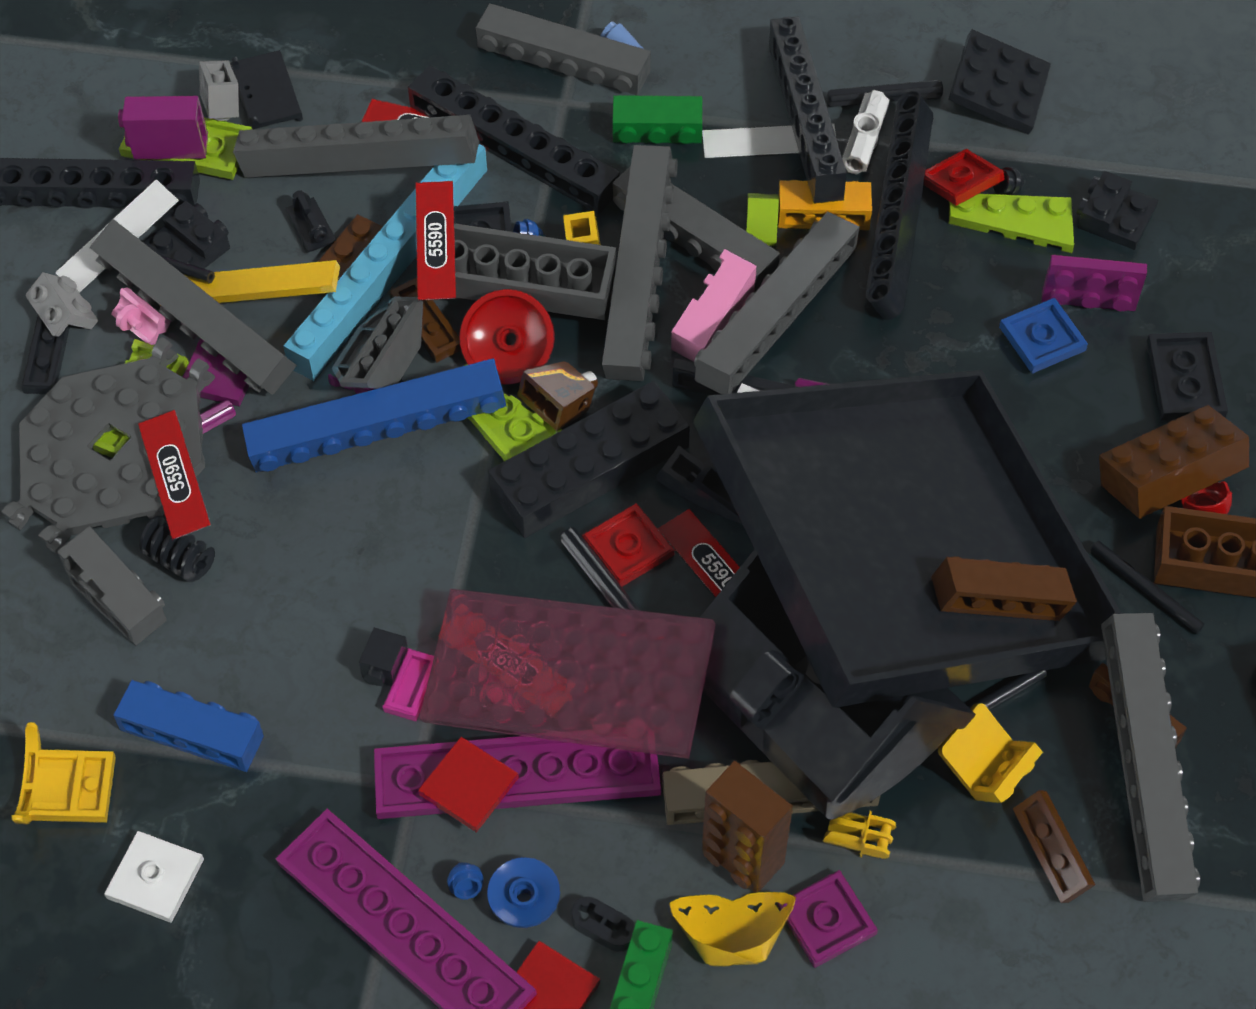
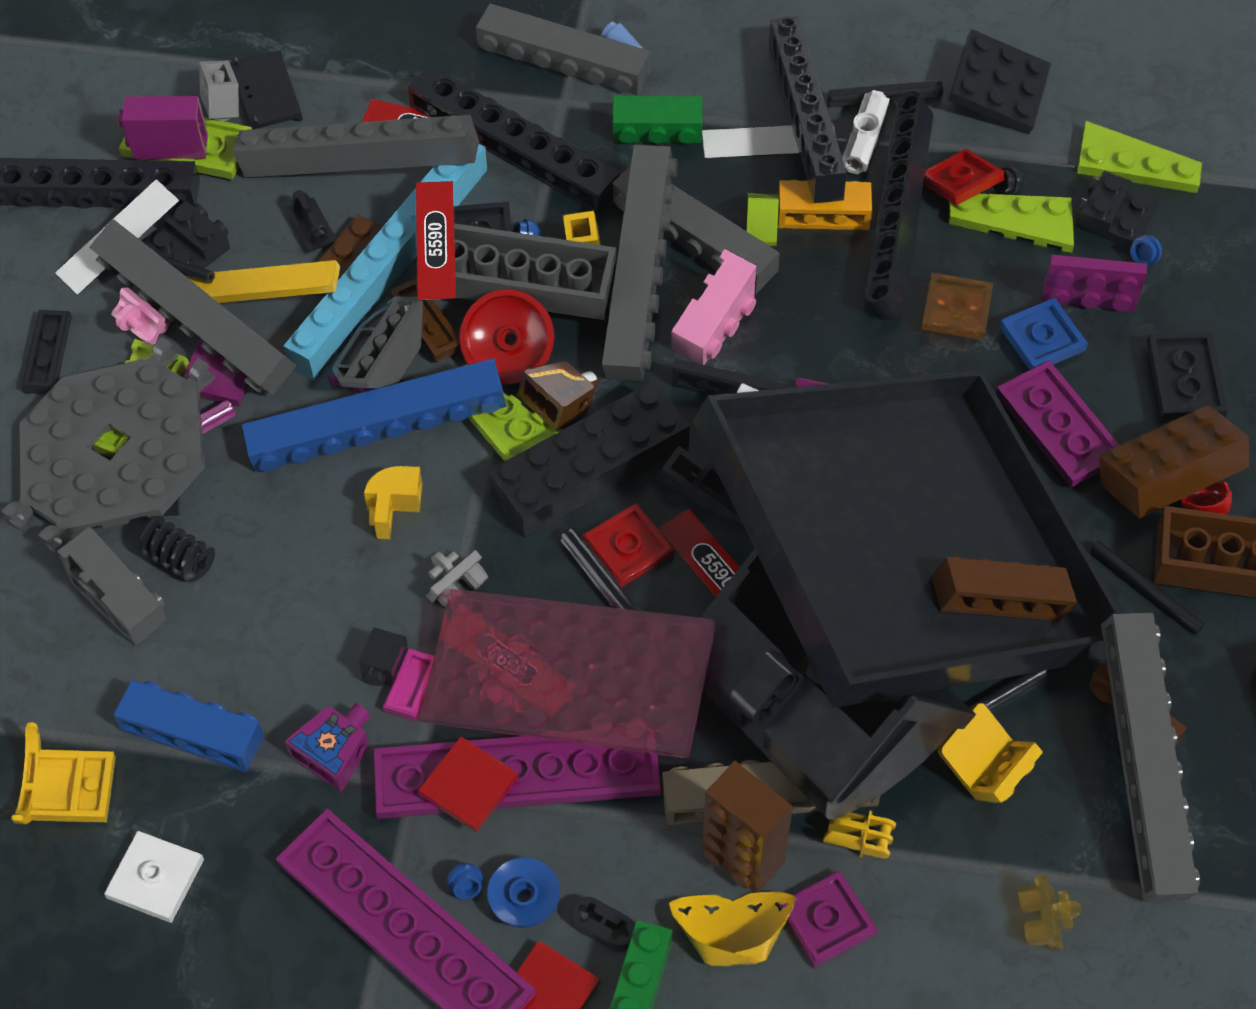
(60, 304): light grey bracket -> none
(174, 474): red sticker -> none
(331, 744): none -> torso
(389, 491): none -> yellow brick
(468, 570): none -> light grey hips
(775, 304): dark grey brick -> none
(957, 306): none -> clear orange plate
(1042, 898): none -> clear yellow hips
(1053, 846): reddish brown plate -> none
(1057, 422): none -> magenta plate
(1135, 160): none -> lime wing
(1146, 250): none -> blue plate

